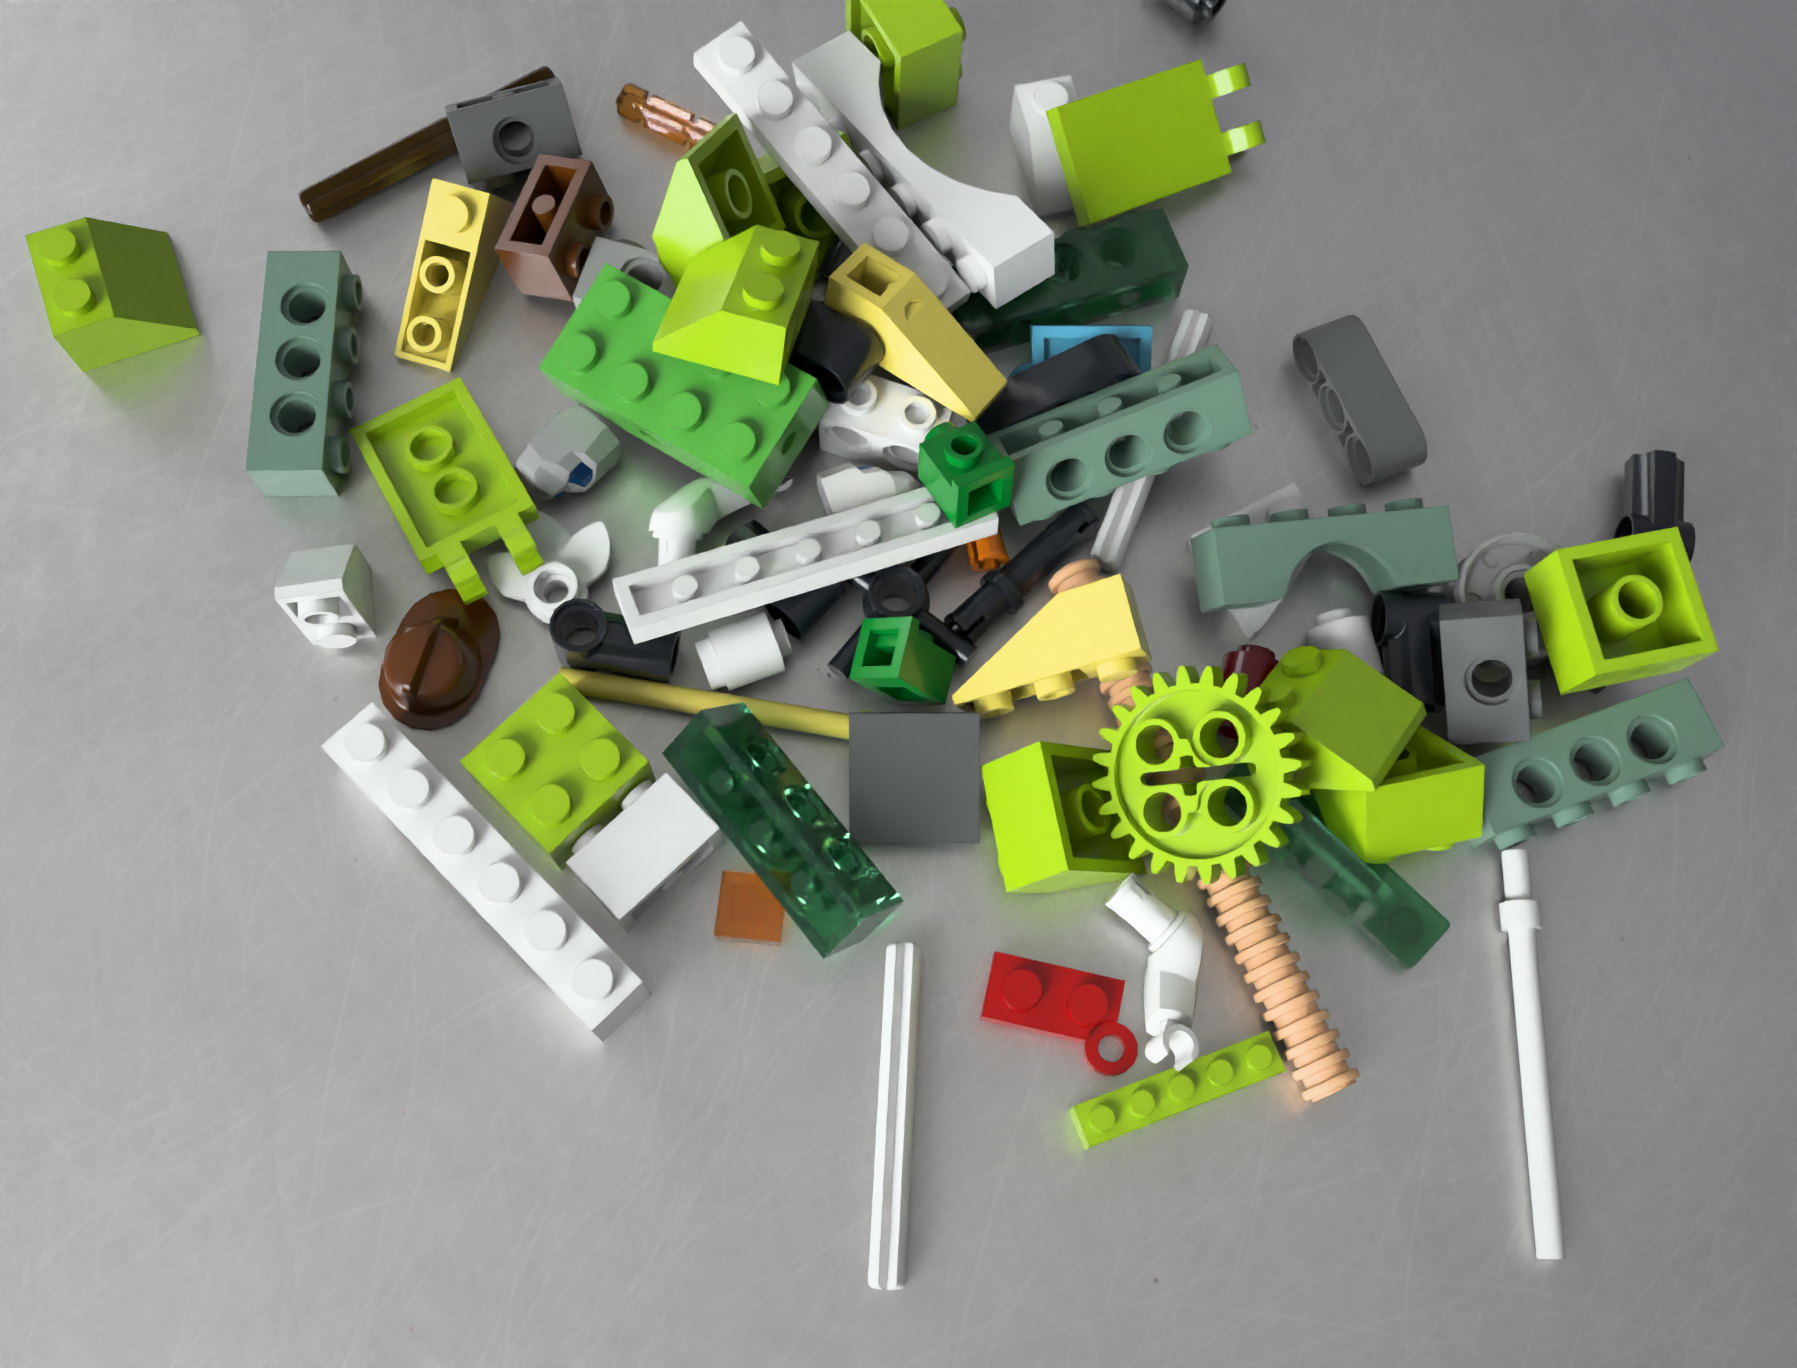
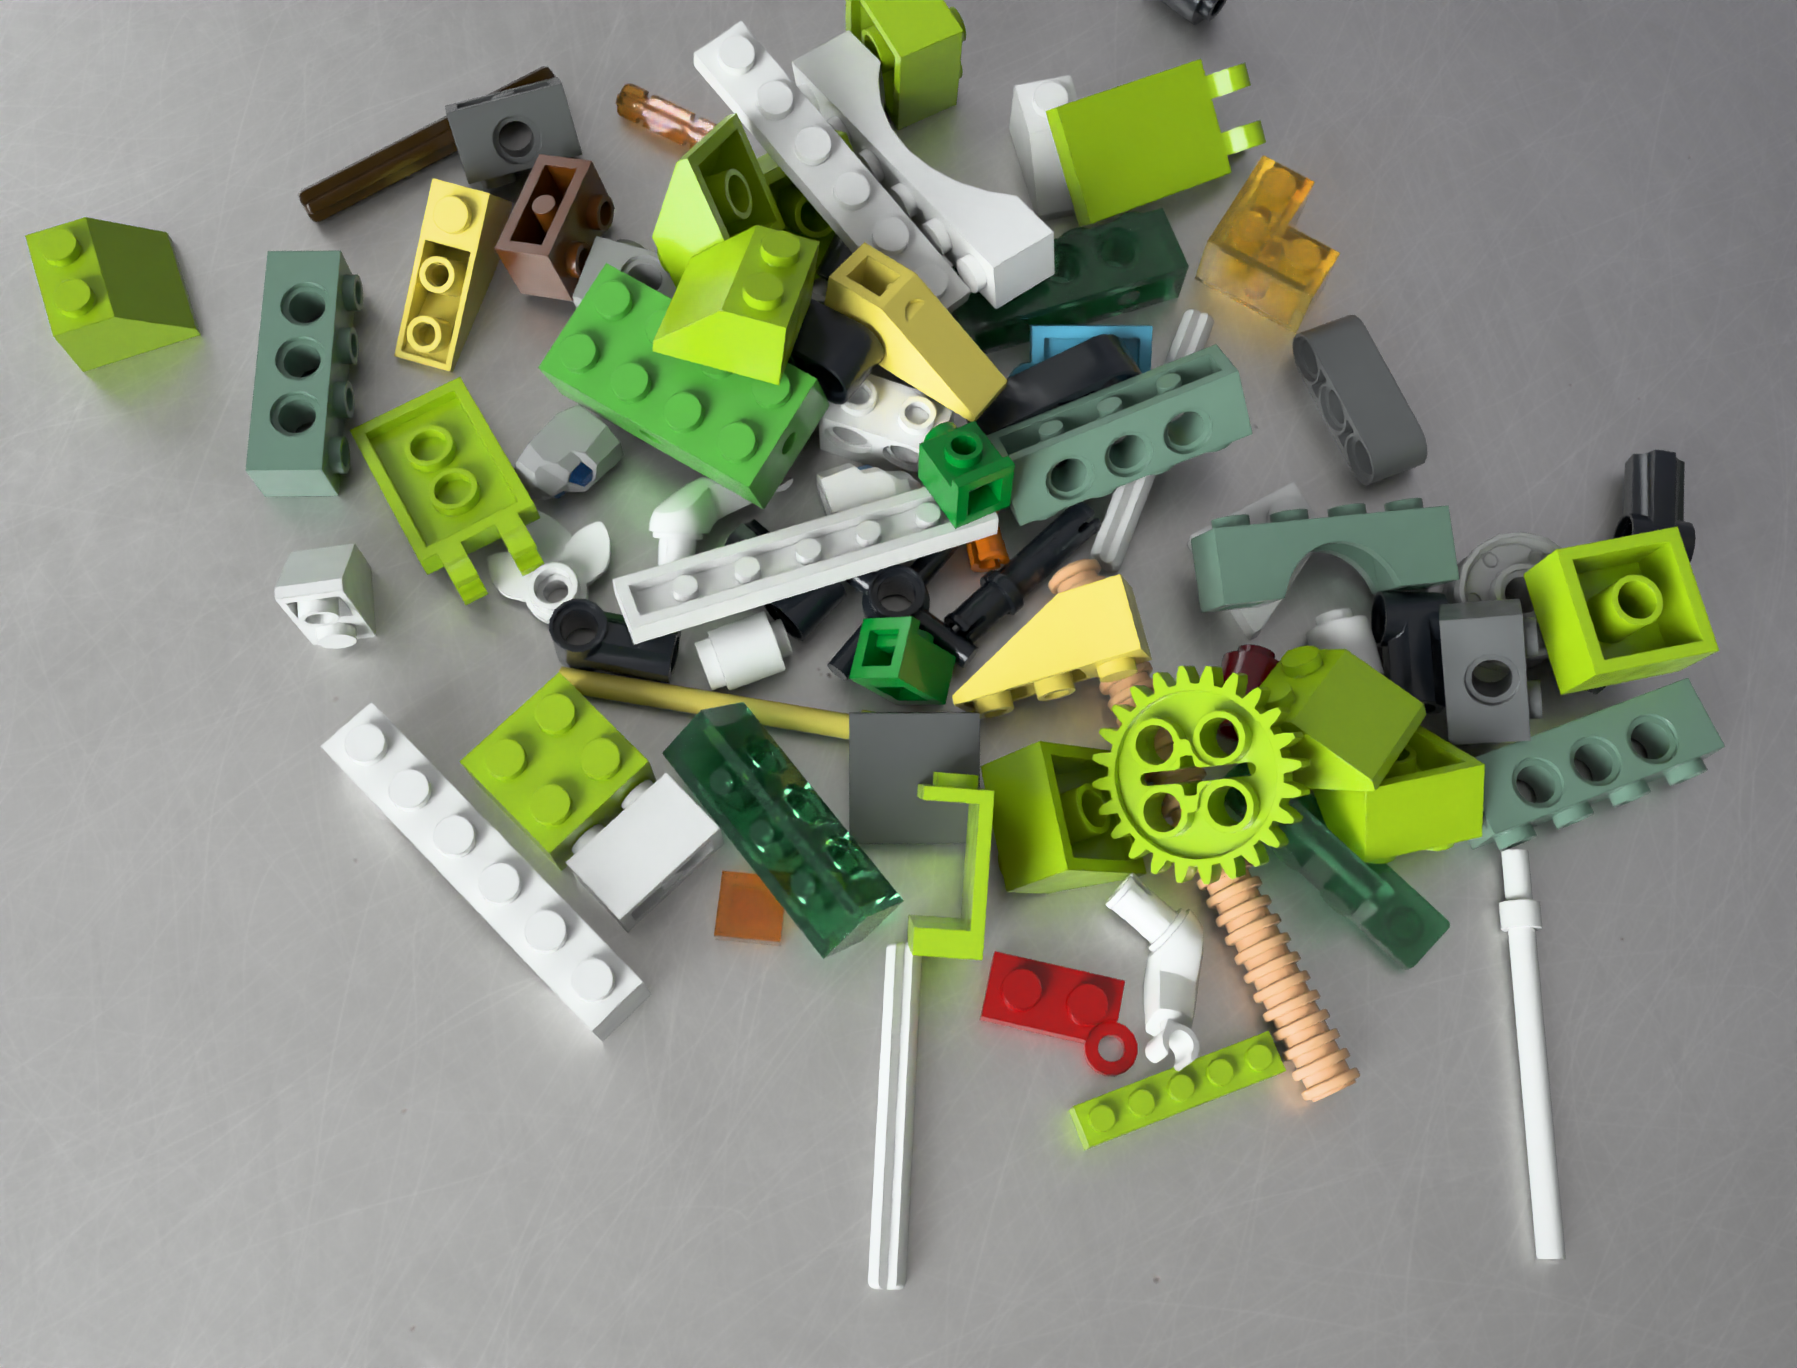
(438, 660): reddish brown piece -> none
(965, 935): none -> lime panel
(1261, 256): none -> clear yellow brick

